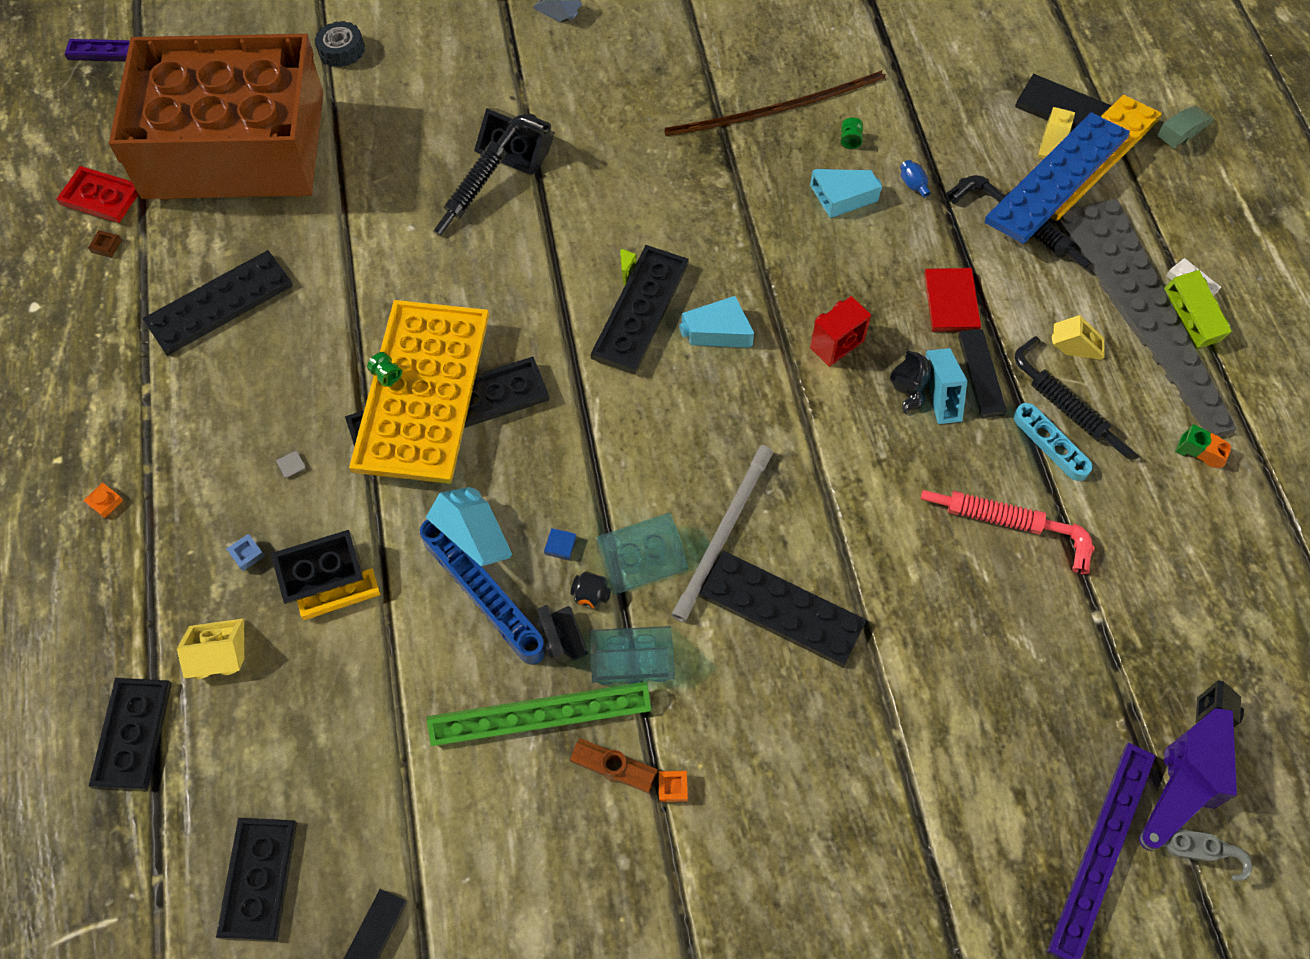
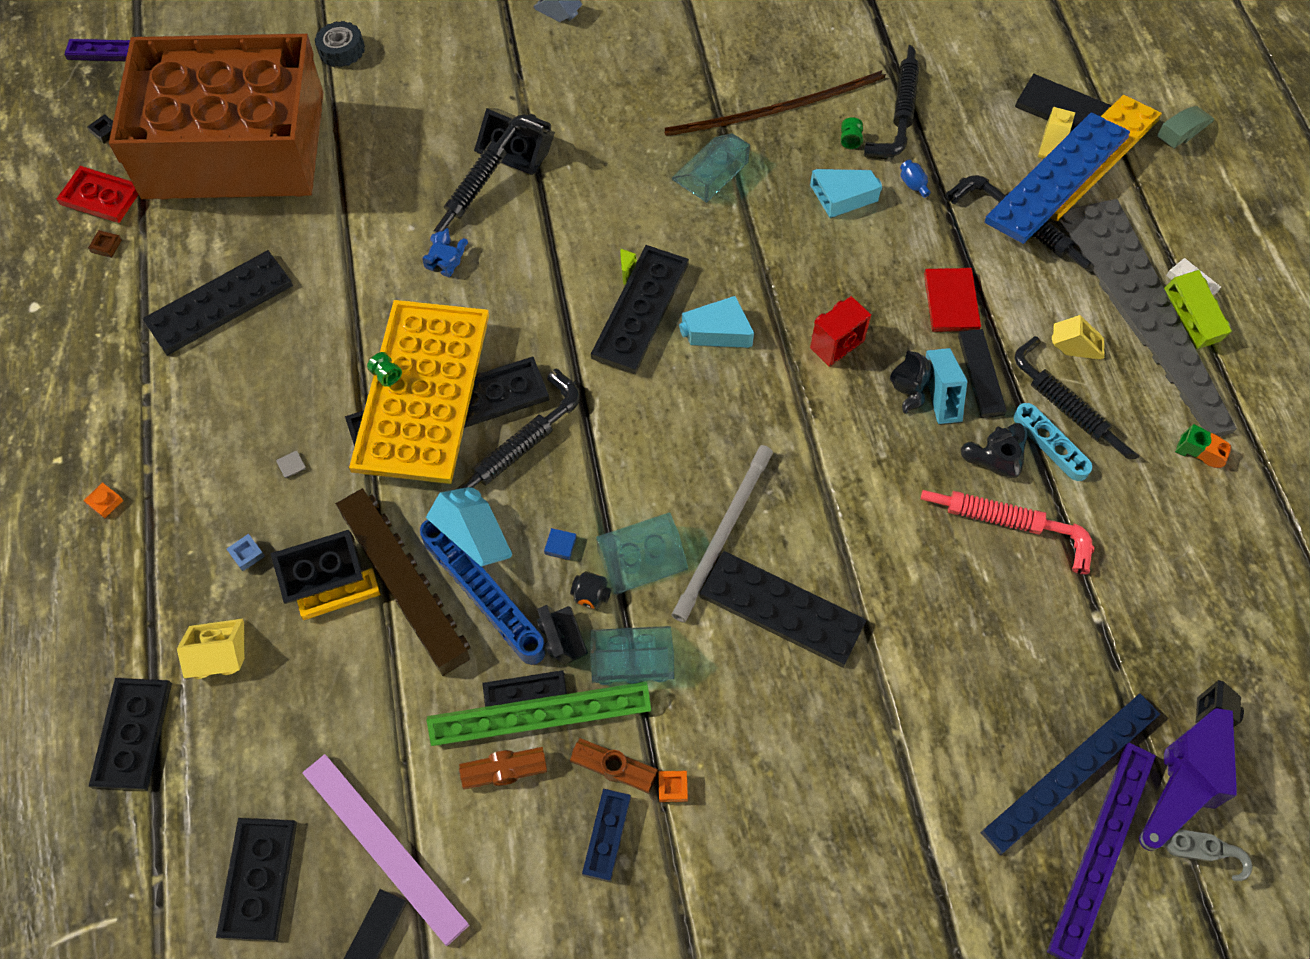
(101, 128): none -> black plate
(386, 850): none -> lavender tile
(403, 581): none -> dark brown brick
(444, 255): none -> blue animal
(502, 768): none -> dark orange piece
(524, 688): none -> black tile
(526, 437): none -> black piece
(606, 835): none -> dark blue plate
(713, 166): none -> clear light blue slope
(904, 109): none -> black piece
(1002, 453): none -> black head
(1069, 774): none -> dark blue plate

